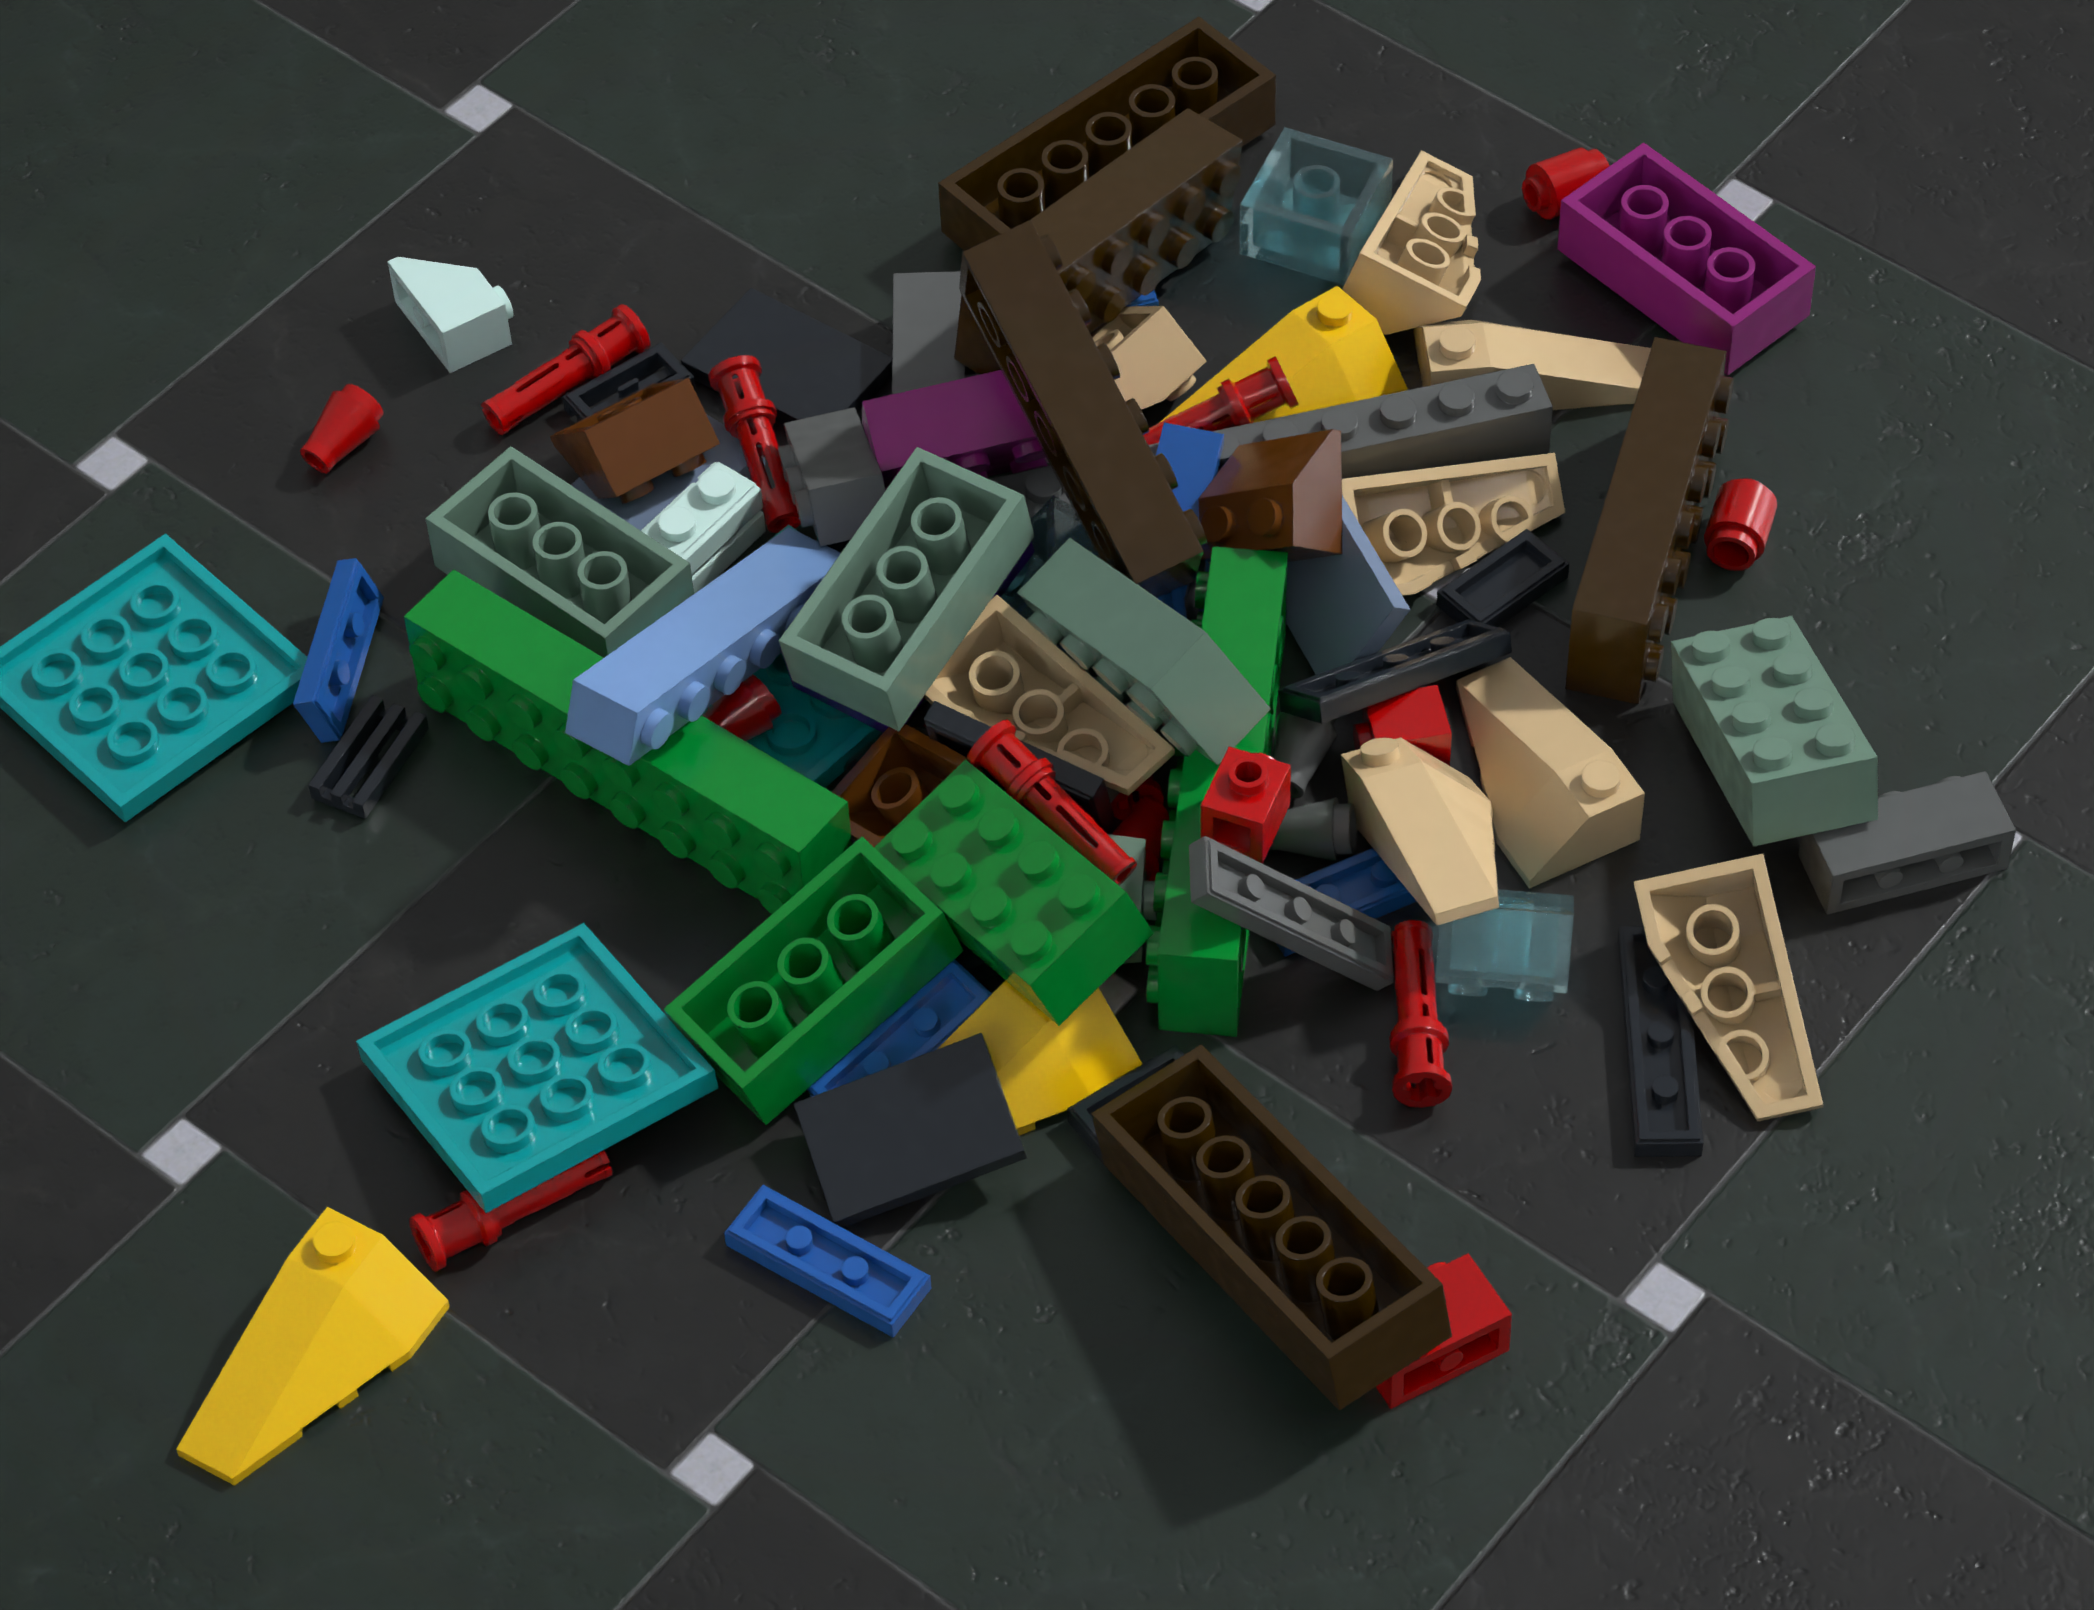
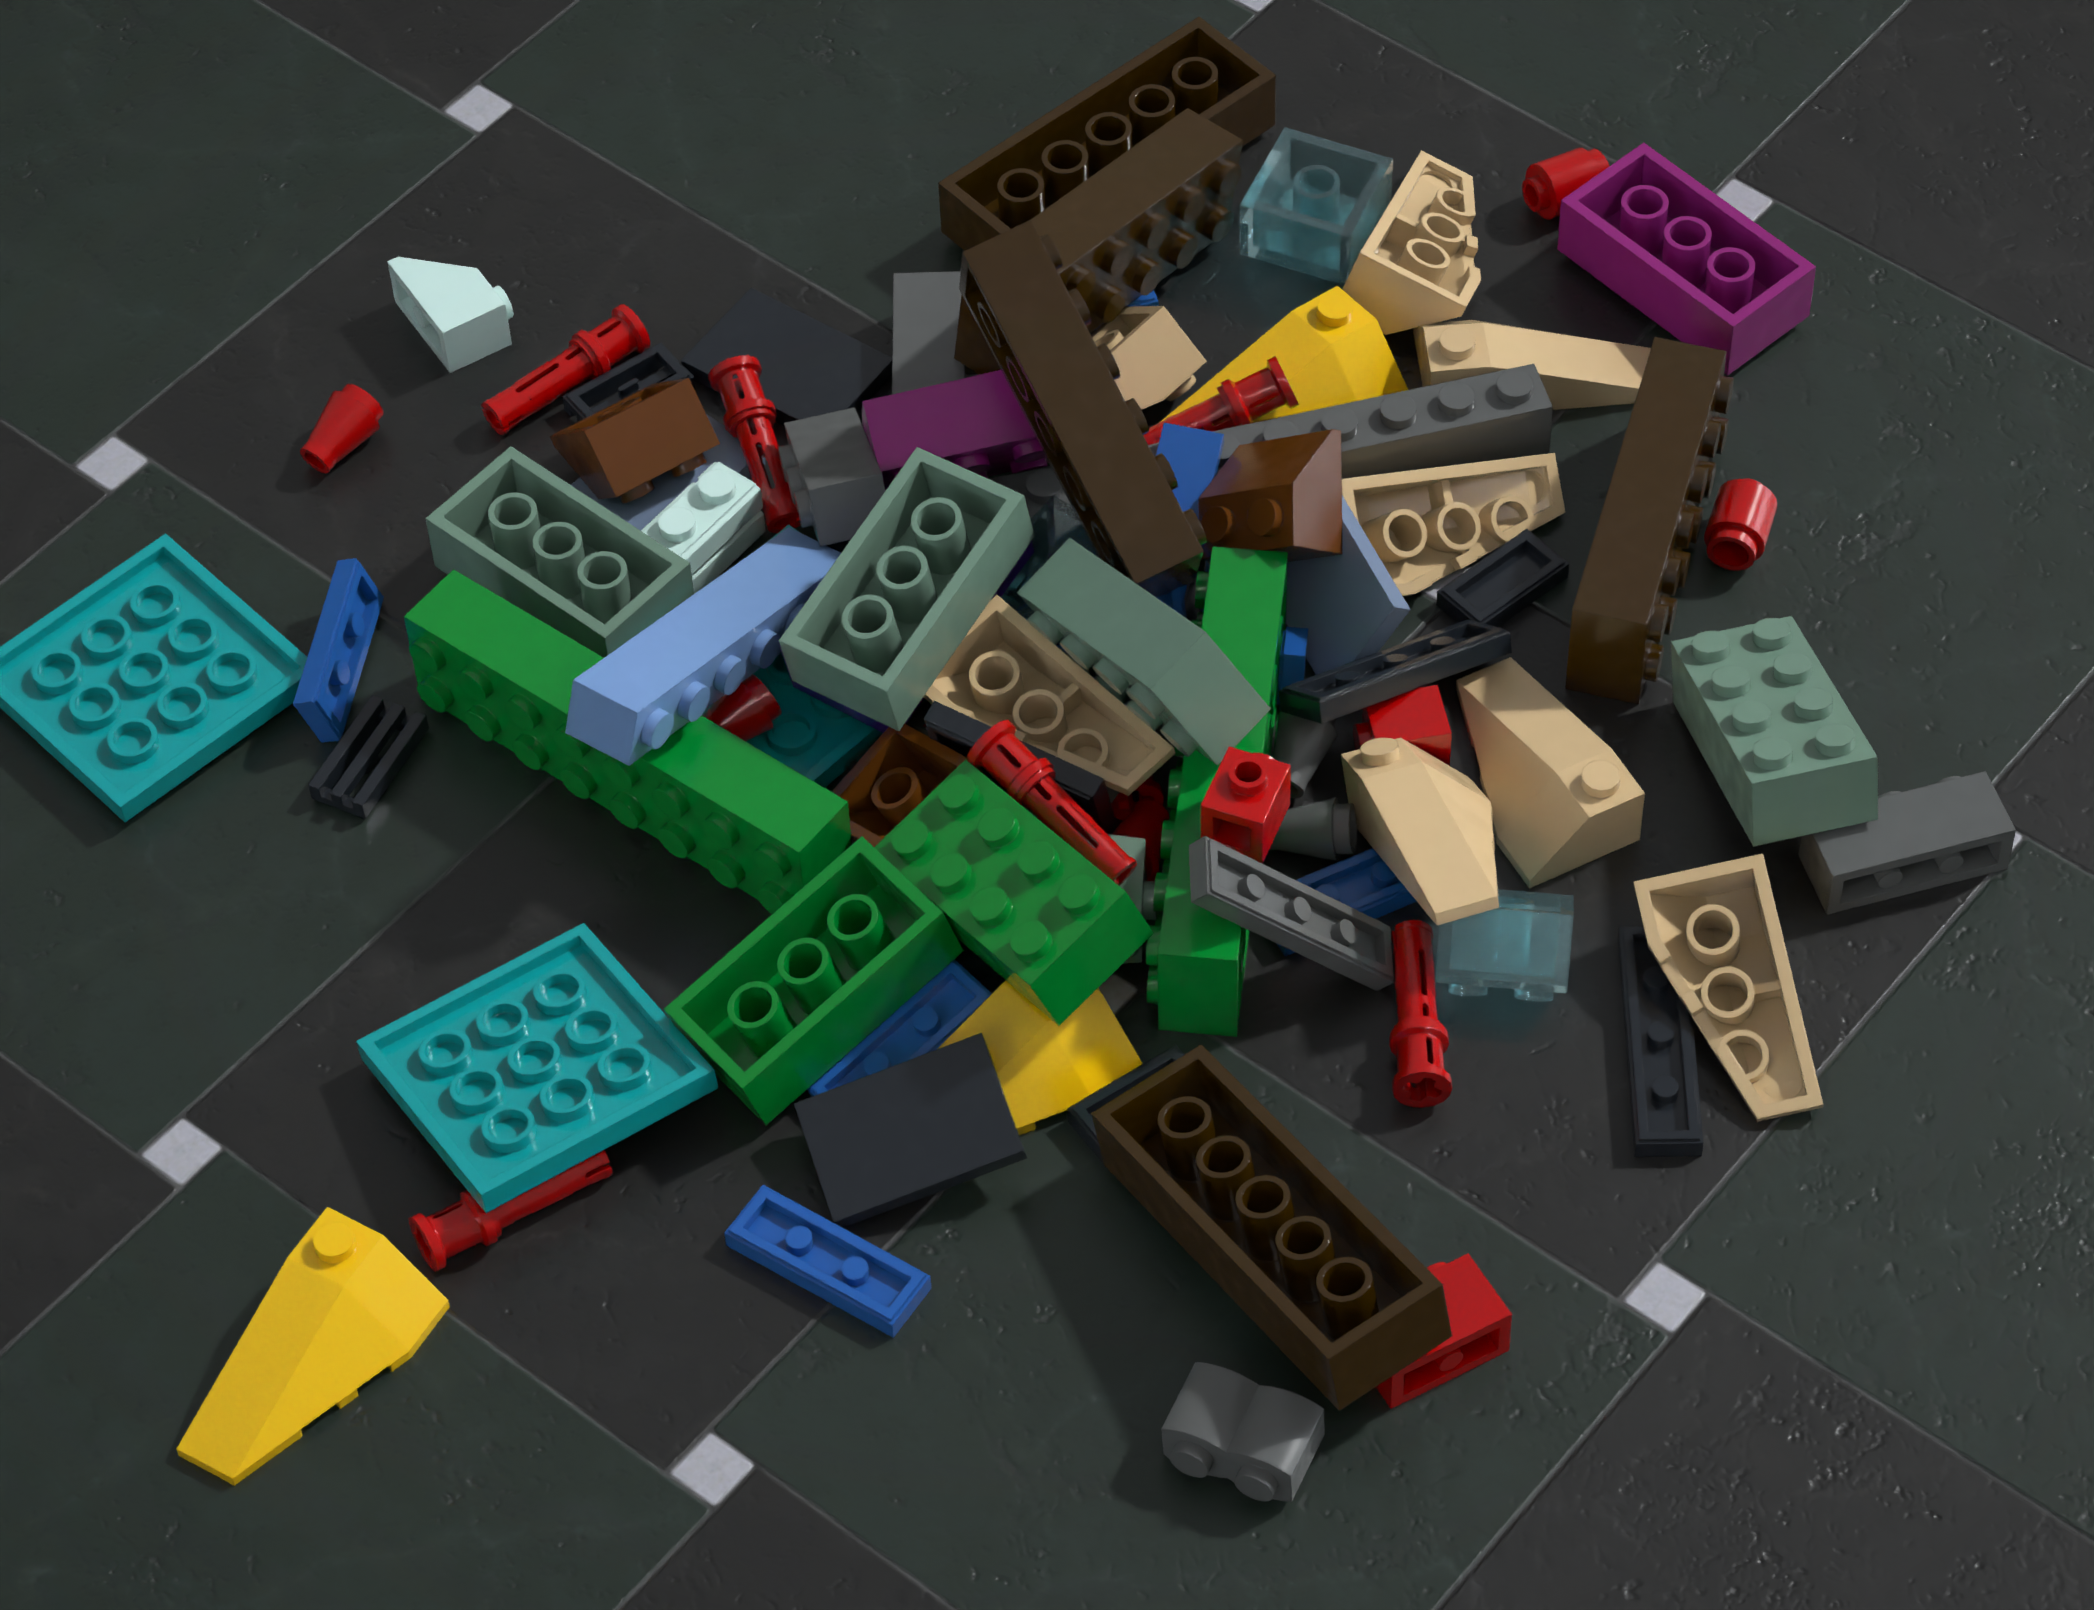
(1242, 1432): none -> dark grey brick
(1292, 657): none -> blue tile

